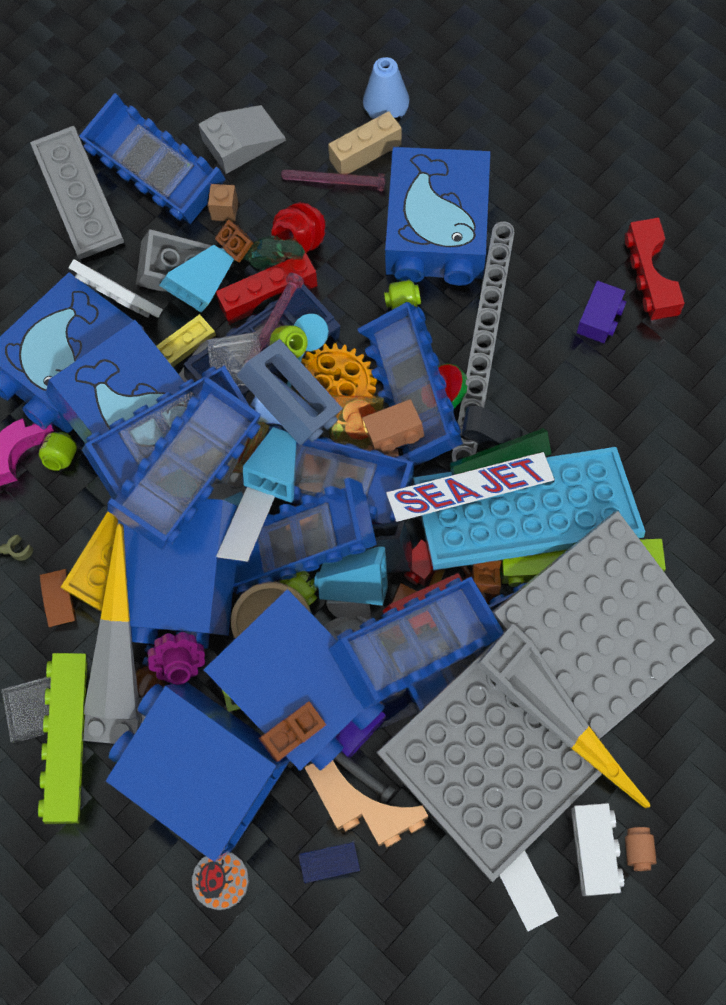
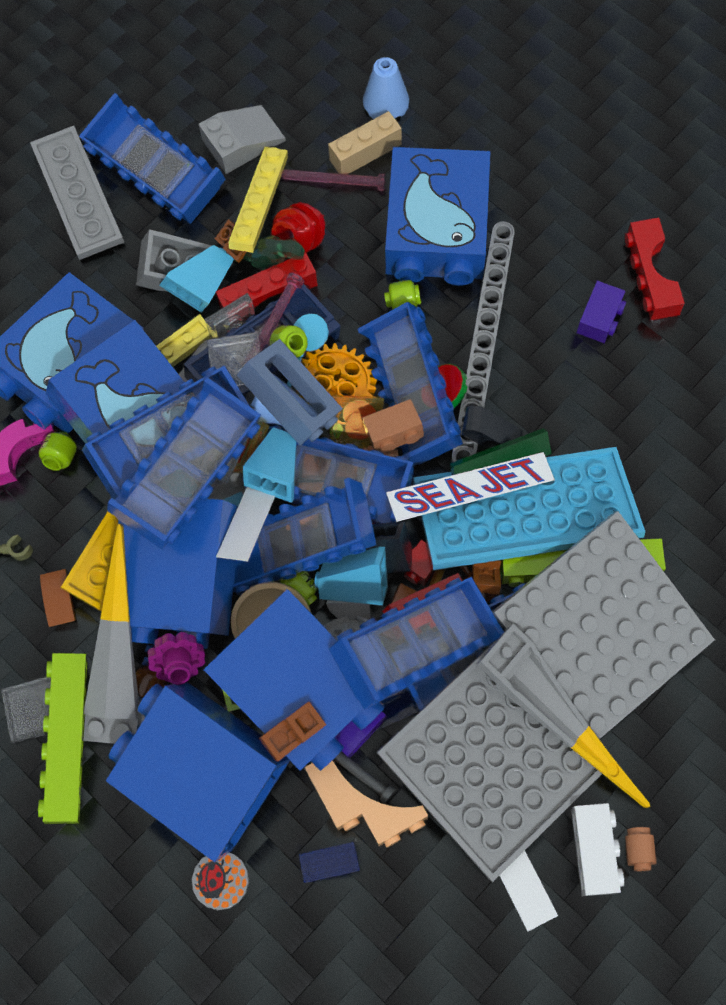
(114, 290): white plate -> none
(223, 202): medium nougat brick -> none
(230, 317): none -> clear tile
(258, 200): none -> light yellow plate

